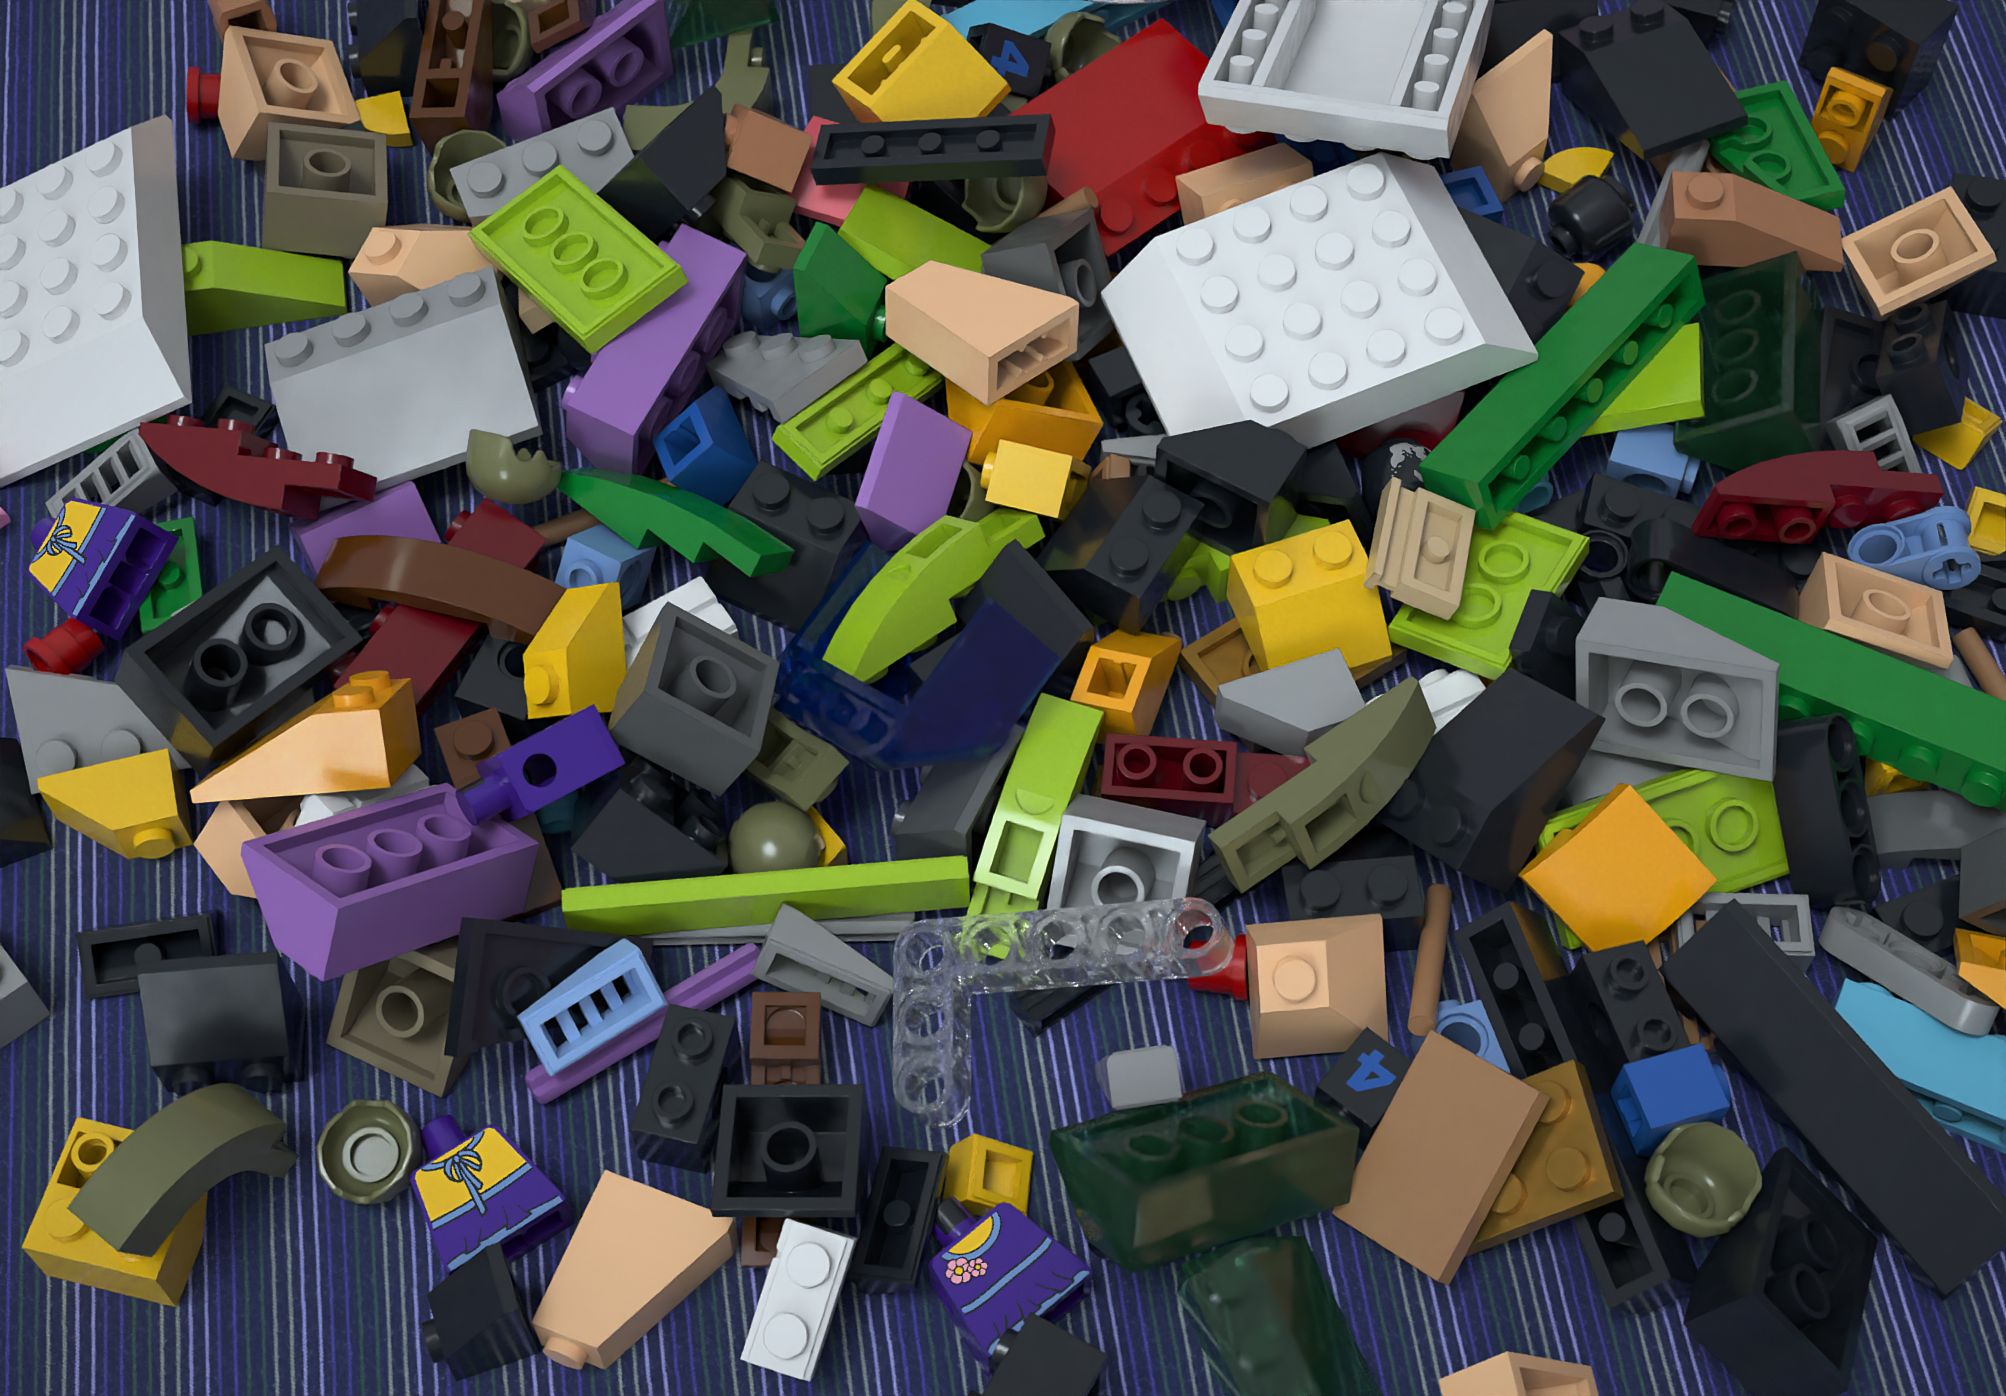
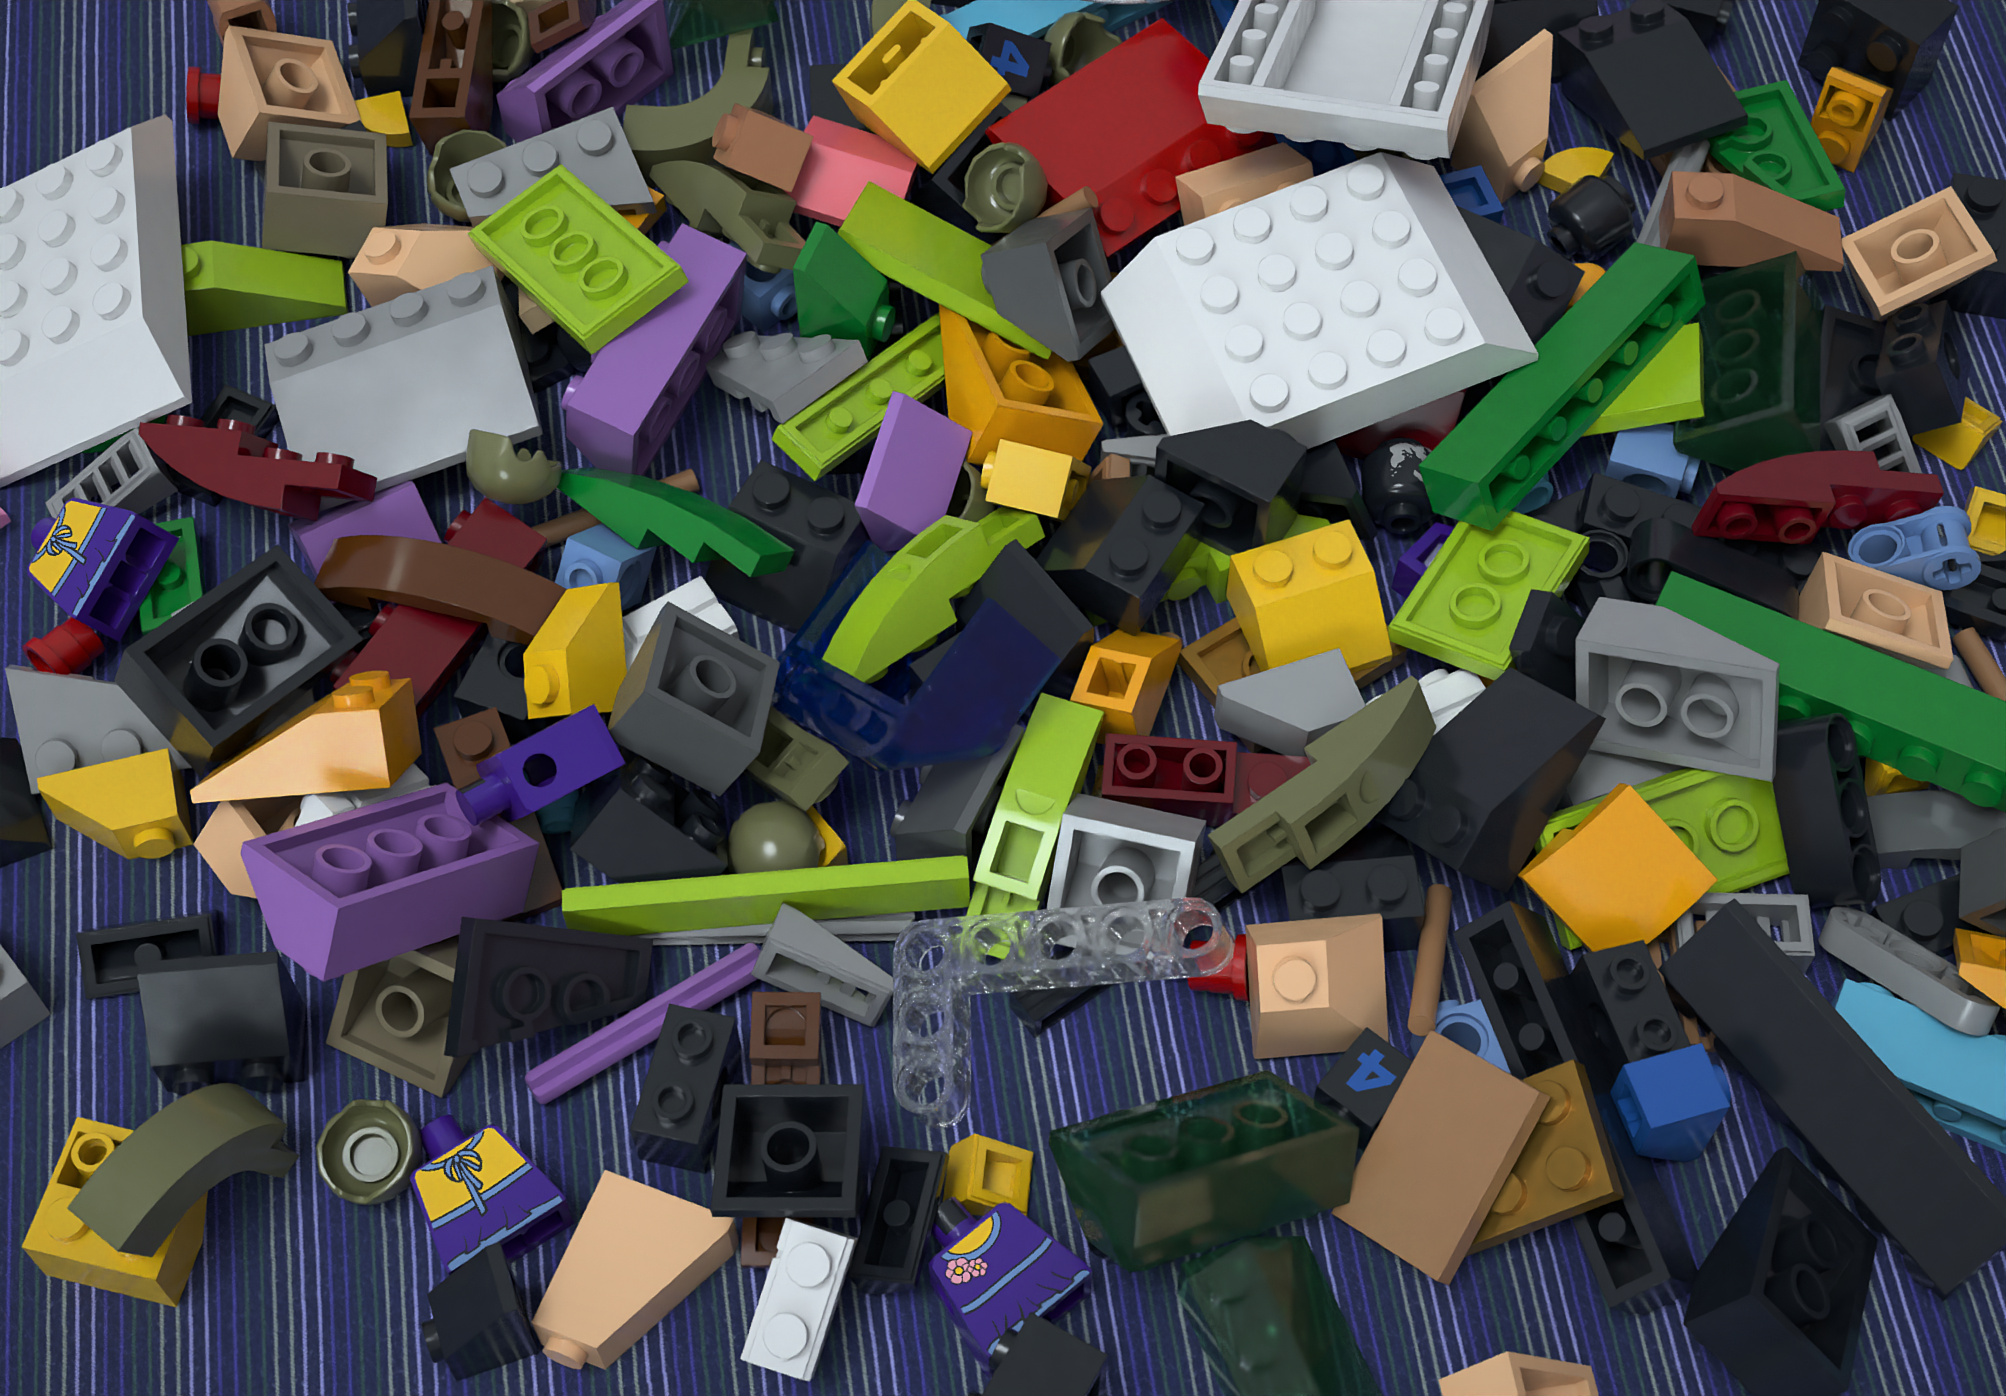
(639, 1003): light blue slope -> none
(673, 172): black slope -> none
(706, 449): blue slope -> none
(933, 149): black plate -> none
(980, 327): light nougat slope -> none
(1140, 1077): light grey slope -> none
(1420, 548): tan plate -> none
(1702, 1179): olive hair -> none

